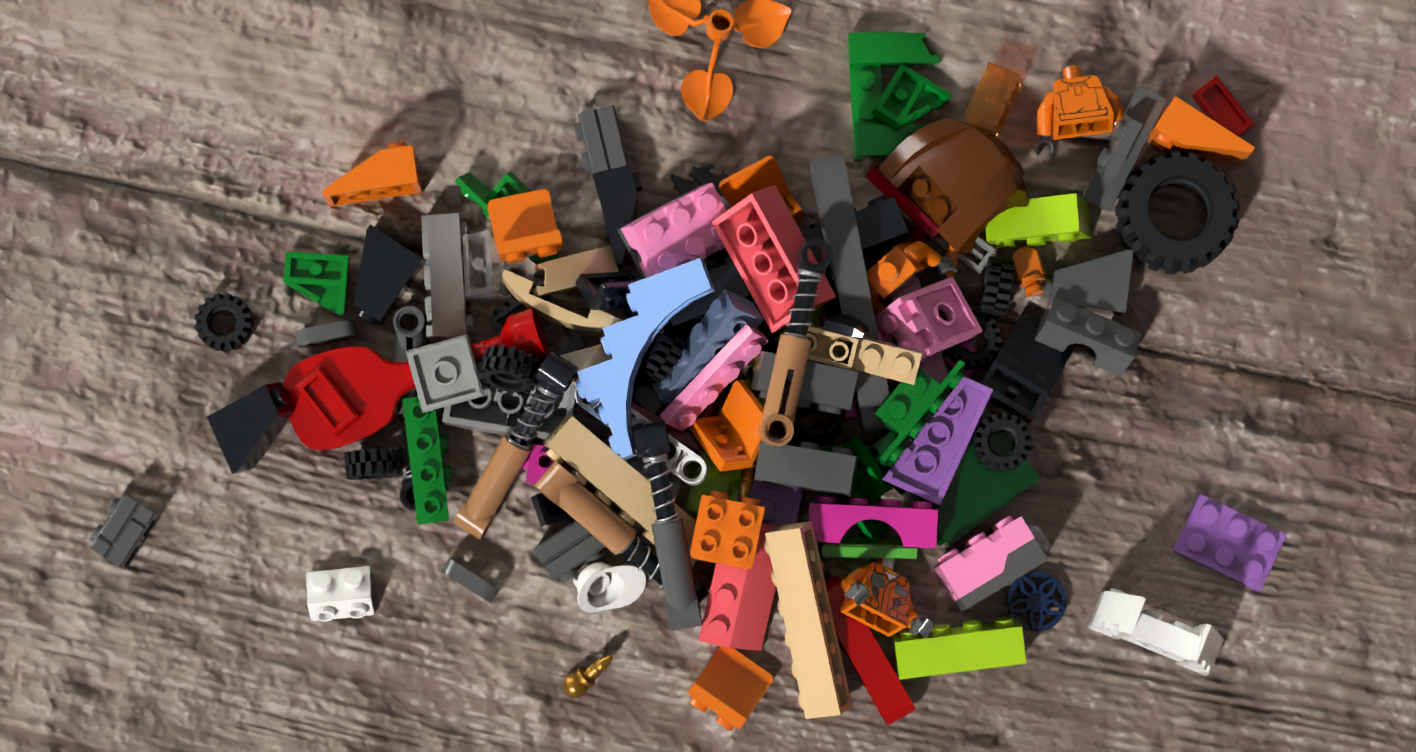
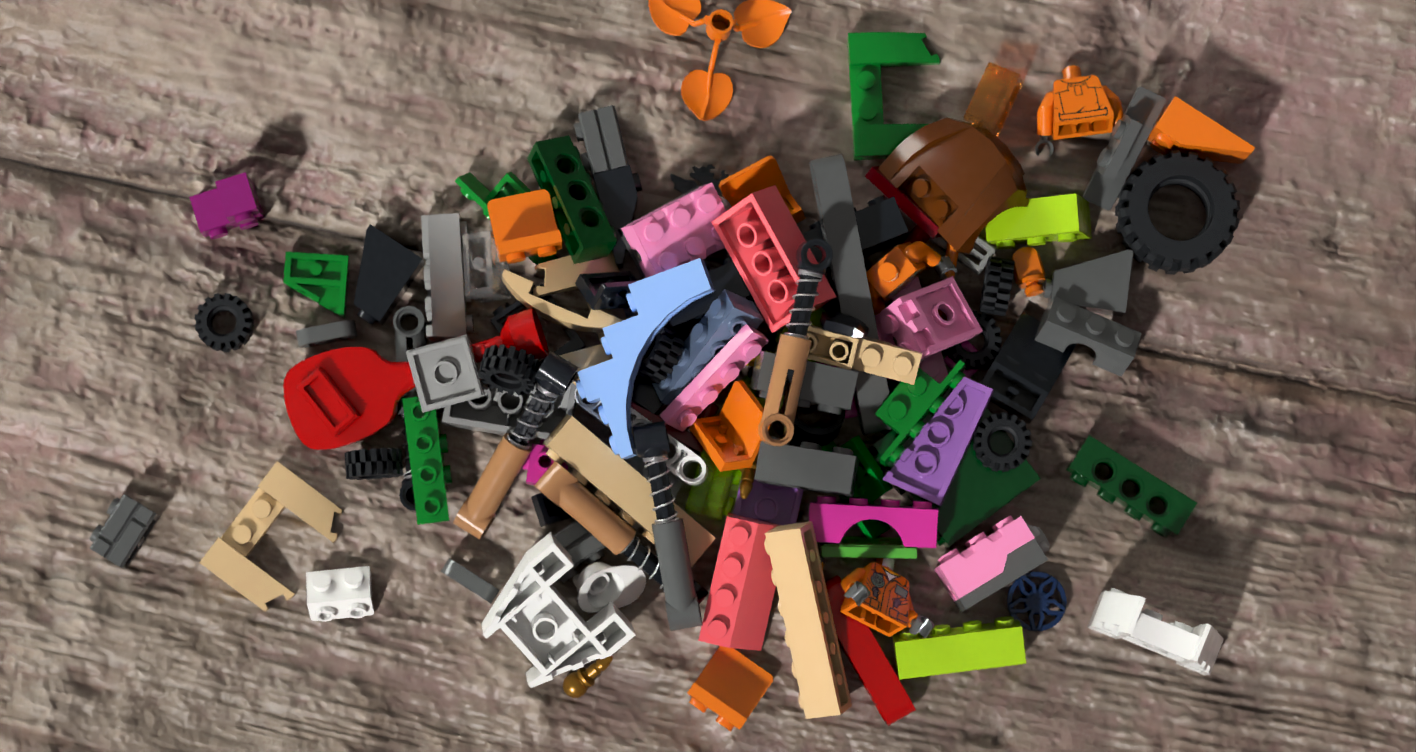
(227, 207): none -> magenta brick
(251, 425): black slope -> none
(276, 492): none -> tan wedge
(382, 176): orange slope -> none
(544, 621): none -> white wedge
(573, 199): none -> dark green brick
(727, 530): orange bracket -> none
(908, 98): green wing -> none
(1176, 504): none -> dark green brick
(1222, 107): red tile -> none
(1229, 543): medium lavender plate -> none

